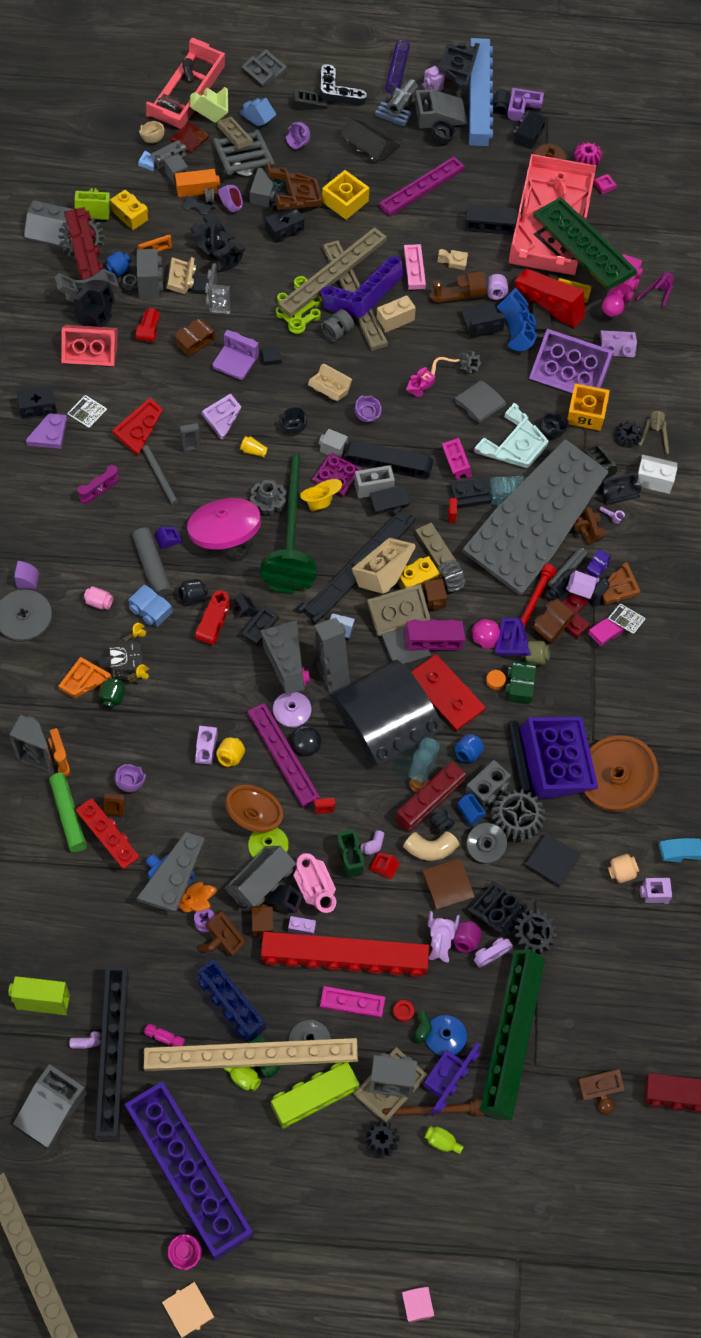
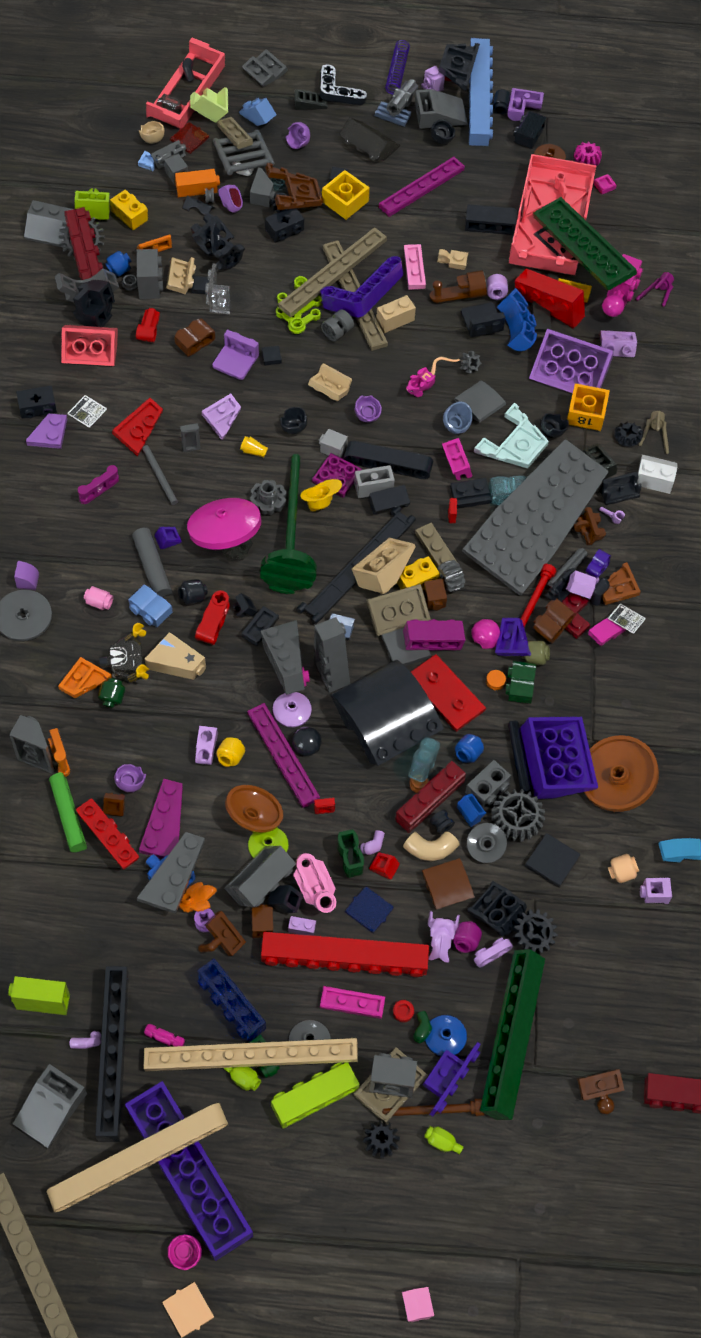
(137, 1157): none -> tan beam
(165, 821): none -> magenta wing
(175, 658): none -> tan slope
(369, 909): none -> clear blue piece
(458, 417): none -> sand blue hair

